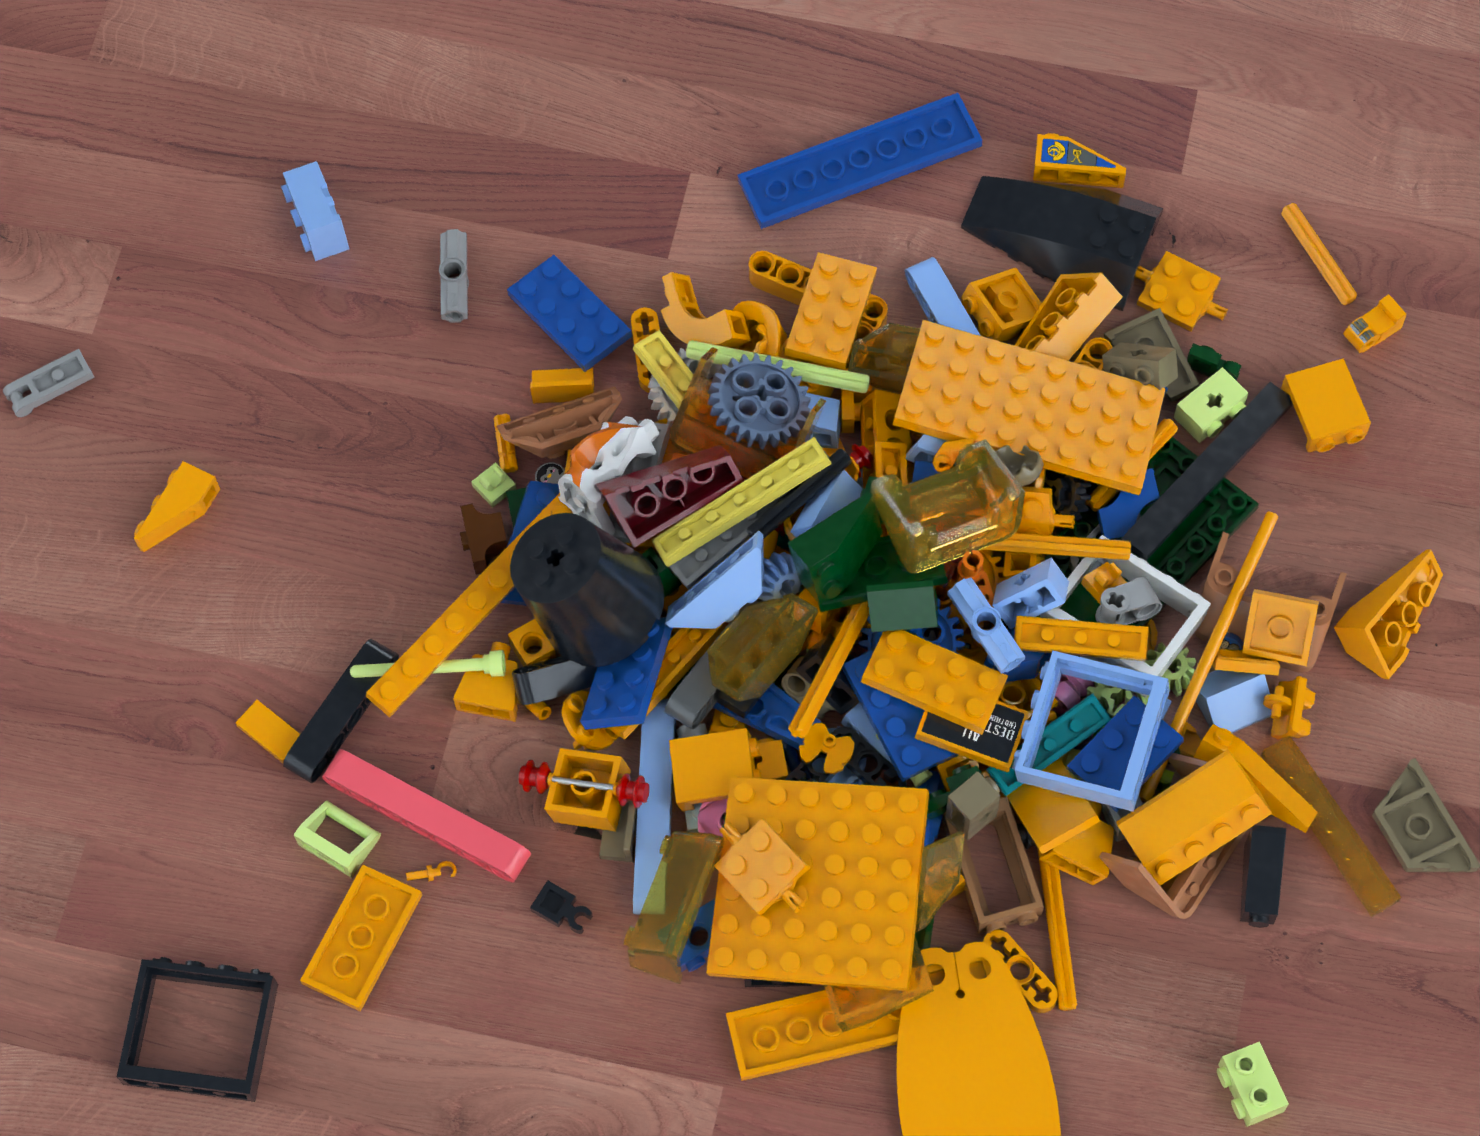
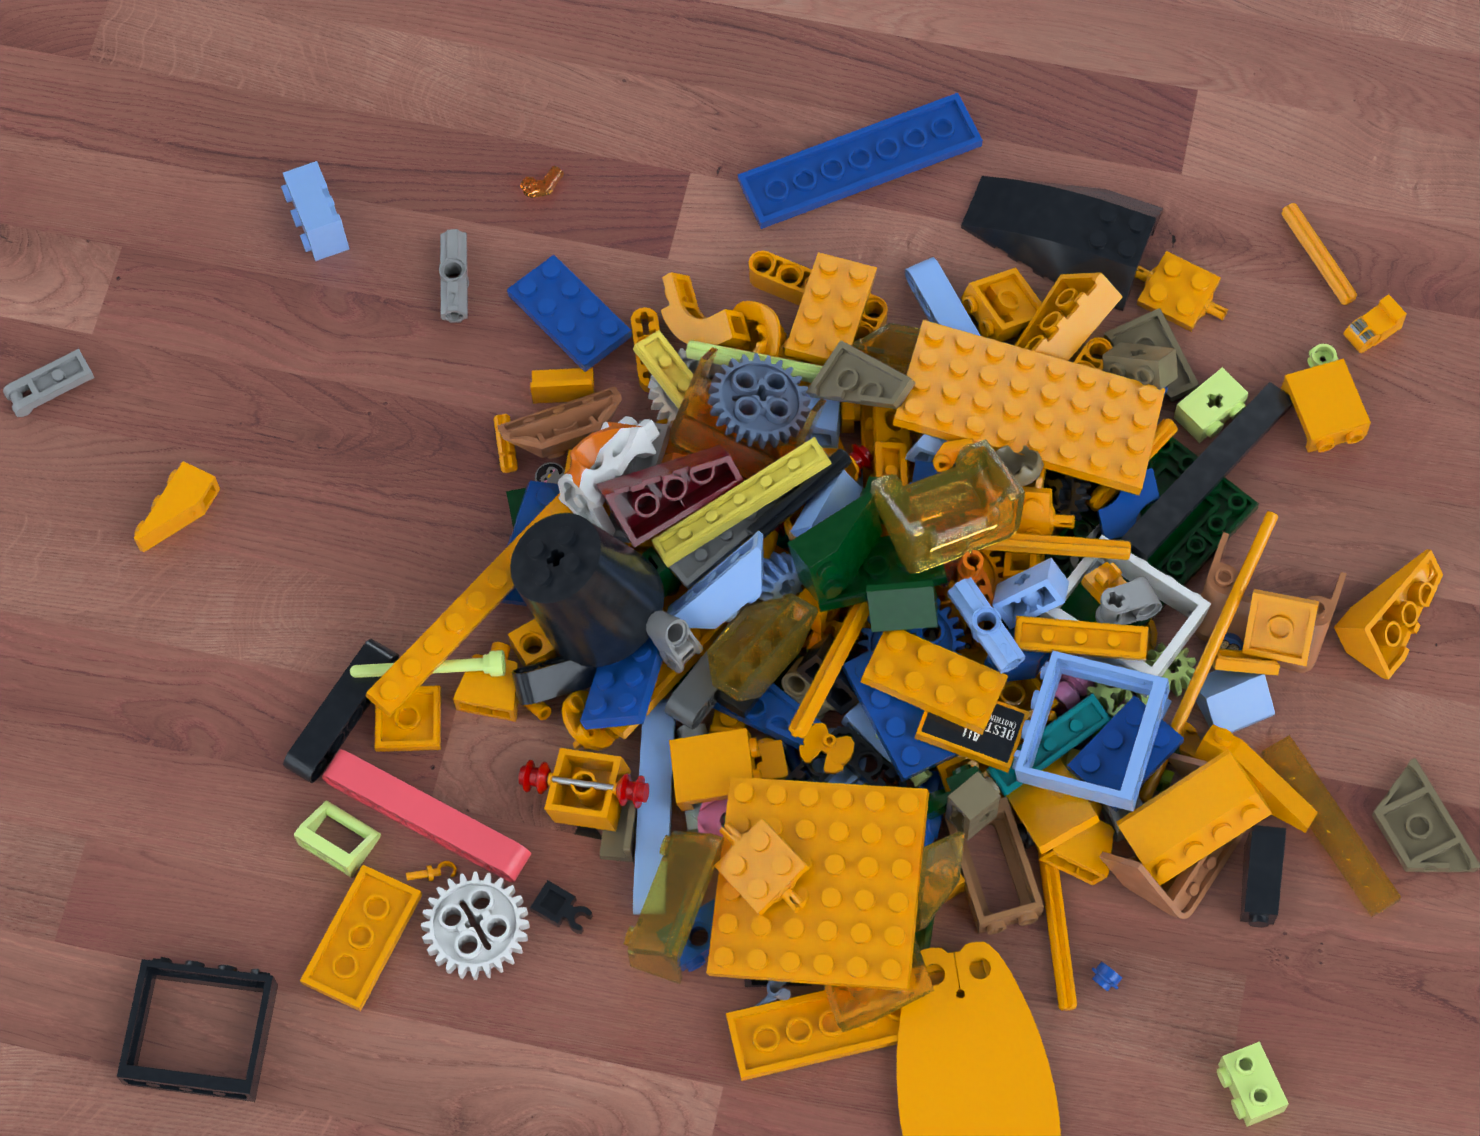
(268, 730): light orange tile -> none
(414, 725): none -> light orange plate
(449, 940): none -> white gear
(483, 536): reddish brown brick -> none
(493, 484): yellowish green tile -> none
(537, 188): none -> clear orange arm
(672, 639): none -> light grey piece
(775, 992): none -> sand blue hand
(860, 379): none -> dark tan wing
(1041, 984): light orange beam -> none
(1070, 162): light orange slope -> none
(1106, 976): none -> blue plate
(1207, 361): dark green plate -> none
(1287, 707): light orange hips -> none
(1321, 351): none -> yellowish green plate

